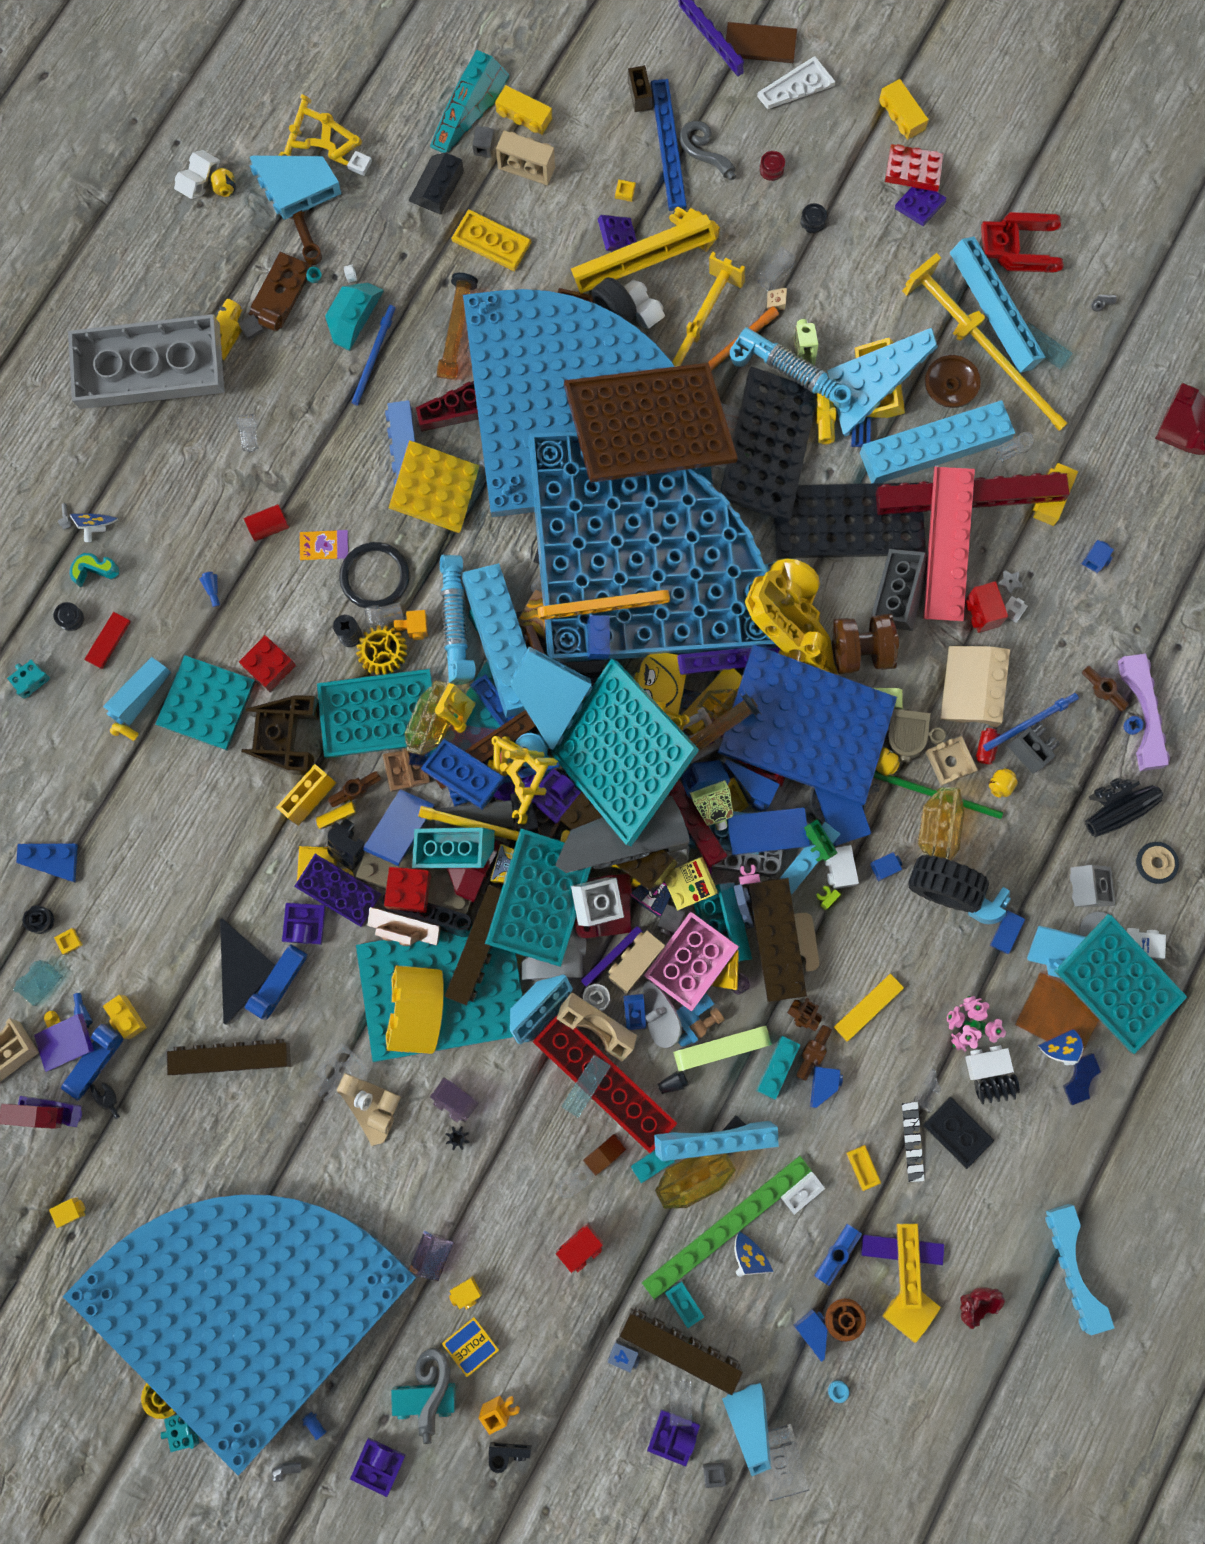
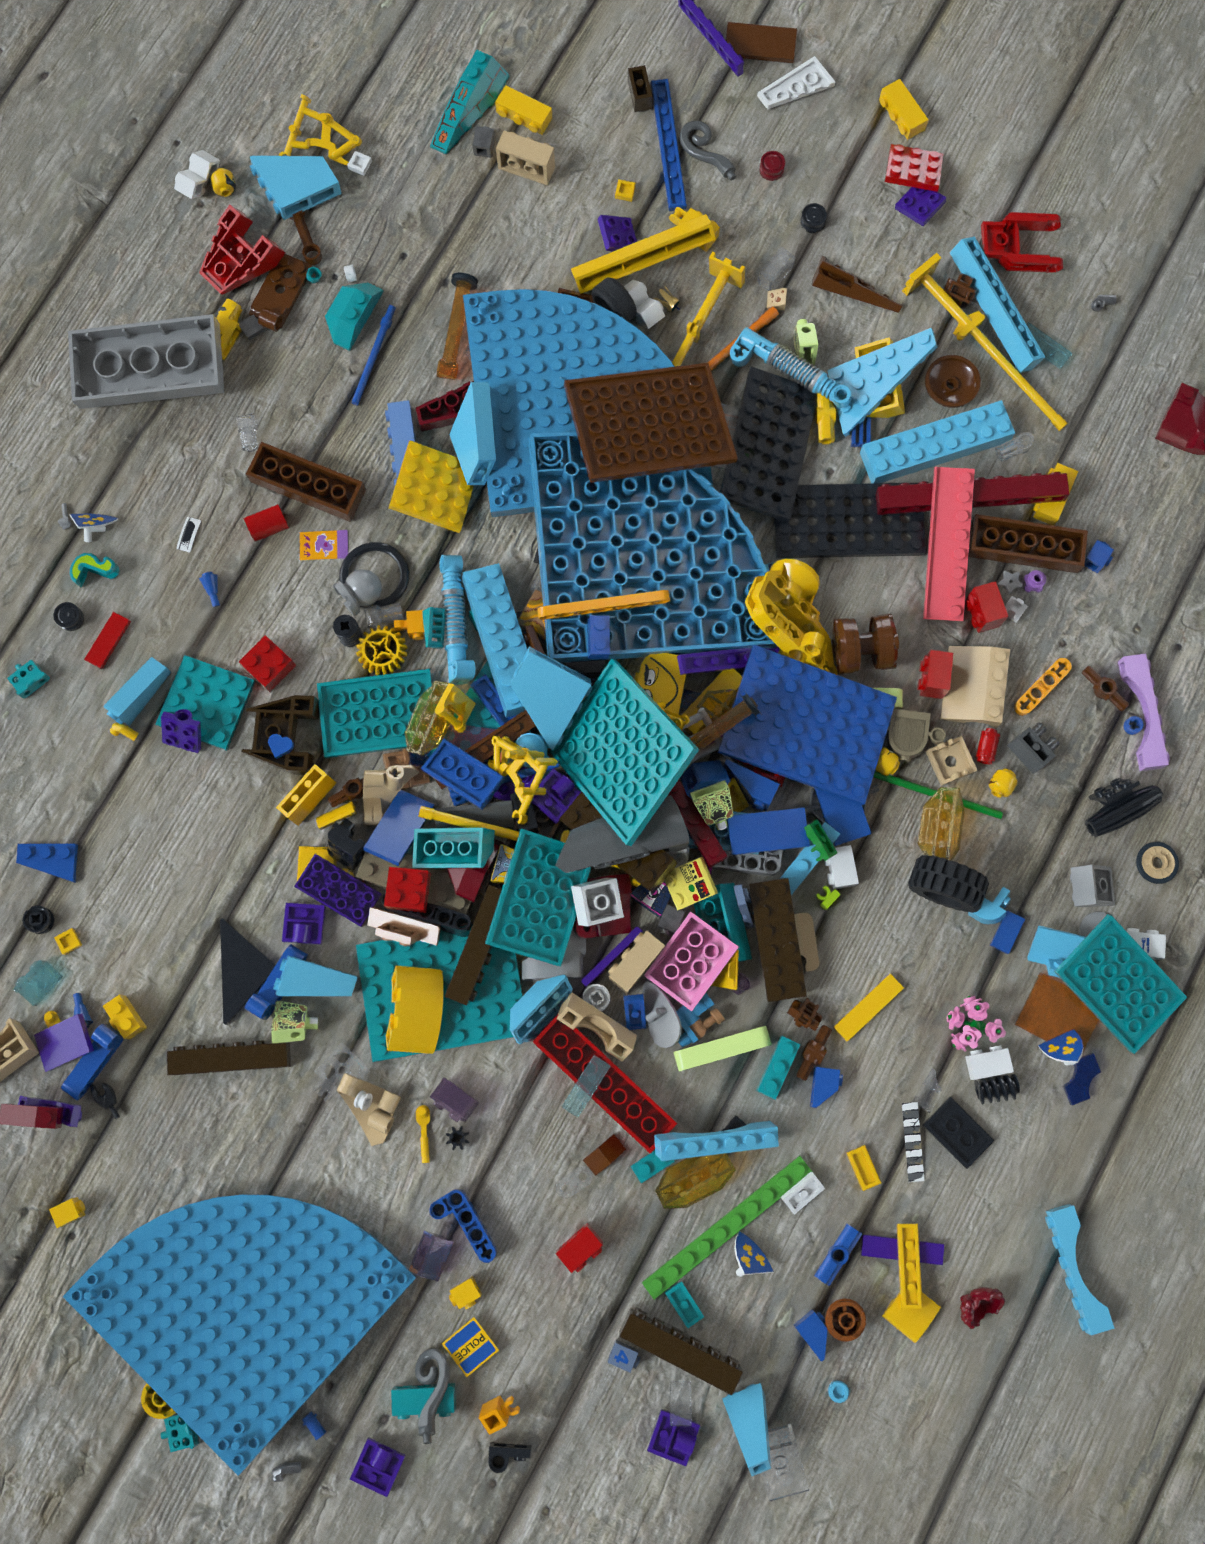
(181, 730): none -> dark purple plate
(188, 534): none -> sticker
(233, 258): none -> red wedge
(279, 745): none -> blue tile
(291, 1022): none -> yellowish green torso
(306, 481): none -> reddish brown brick
(311, 979): none -> medium azure slope
(360, 589): none -> light grey tile
(381, 788): none -> tan panel
(423, 1120): none -> yellow piece
(437, 182): black slope -> none
(439, 627): none -> teal slope
(467, 1227): none -> blue beam
(474, 434): none -> medium azure slope
(491, 240): yellow tile -> none
(672, 301): none -> pearl gold piece
(674, 1082): black cone -> none
(714, 1475): flat silver tile -> none
(748, 877): bright pink tile -> none
(843, 283): none -> reddish brown wedge
(886, 866): blue brick -> none
(901, 587): dark grey slope -> none
(936, 674): none -> red brick
(960, 288): none -> reddish brown piece
(1027, 543): none -> reddish brown brick
(1031, 584): none -> medium lavender brick
(1042, 686): none -> light orange beam
(1059, 705): blue bar -> none

